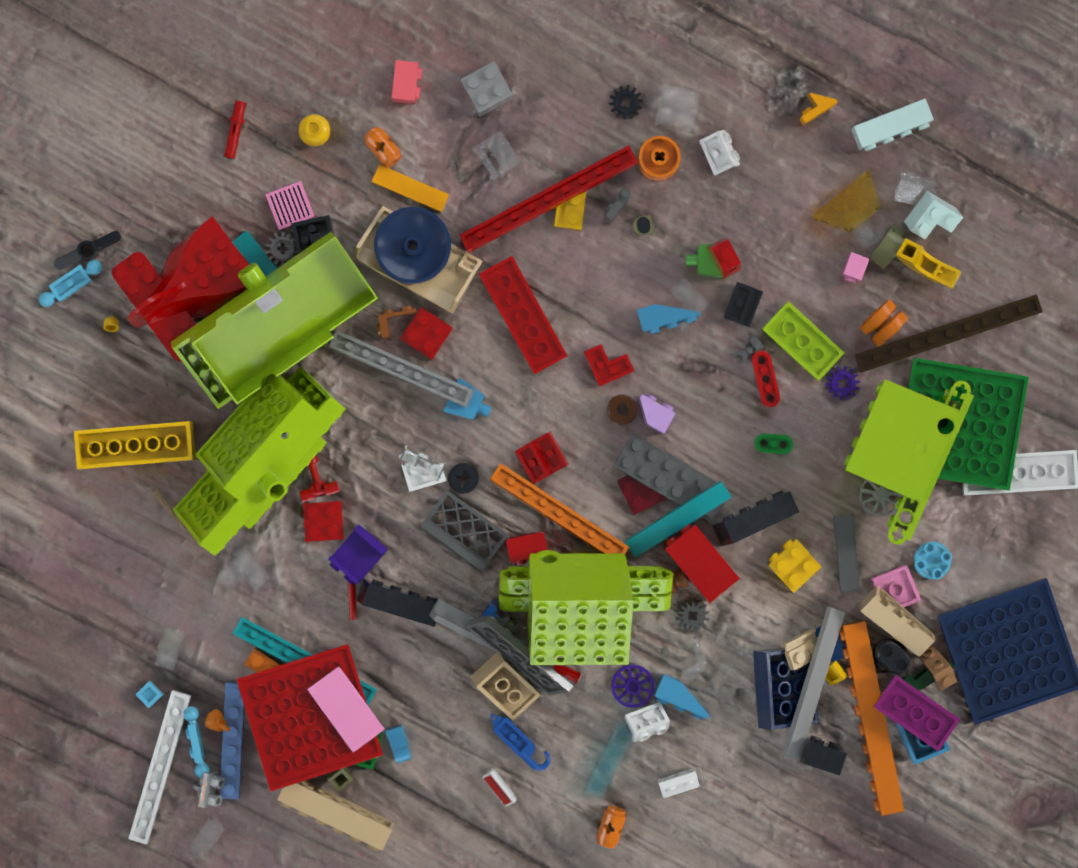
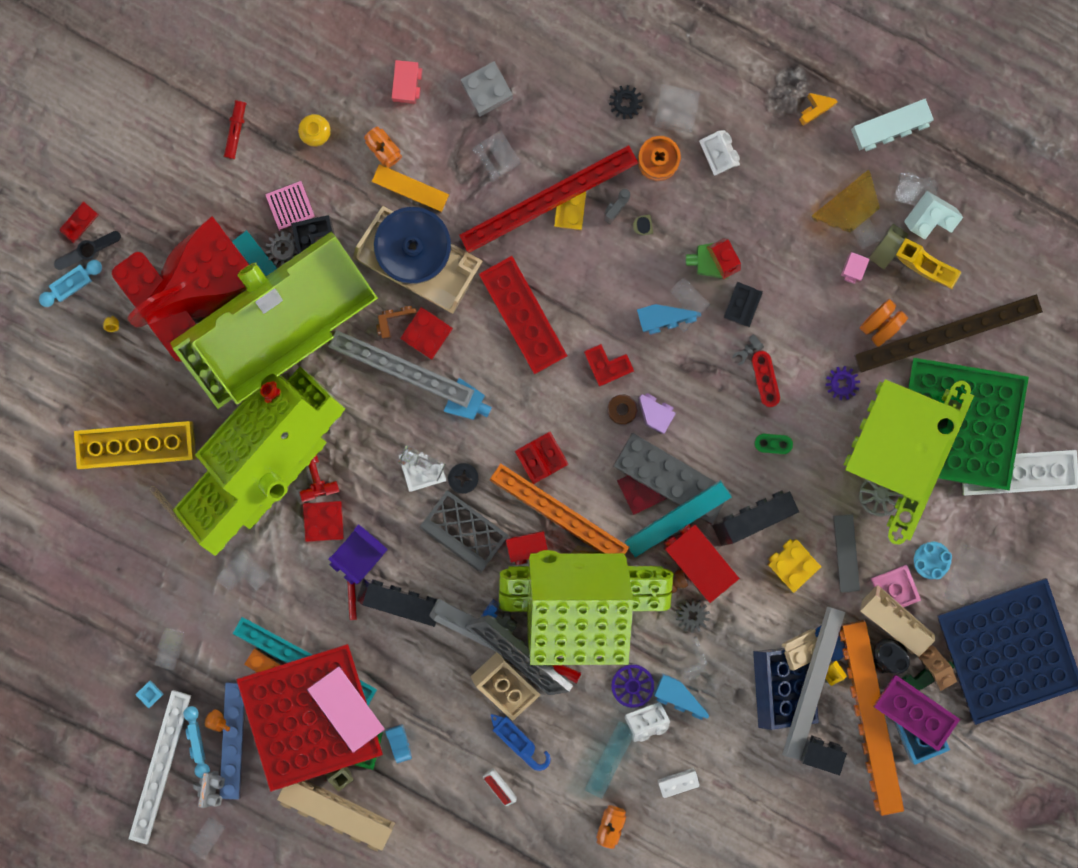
(79, 222): none -> red plate
(269, 391): none -> red plate
(803, 341): lime plate -> none

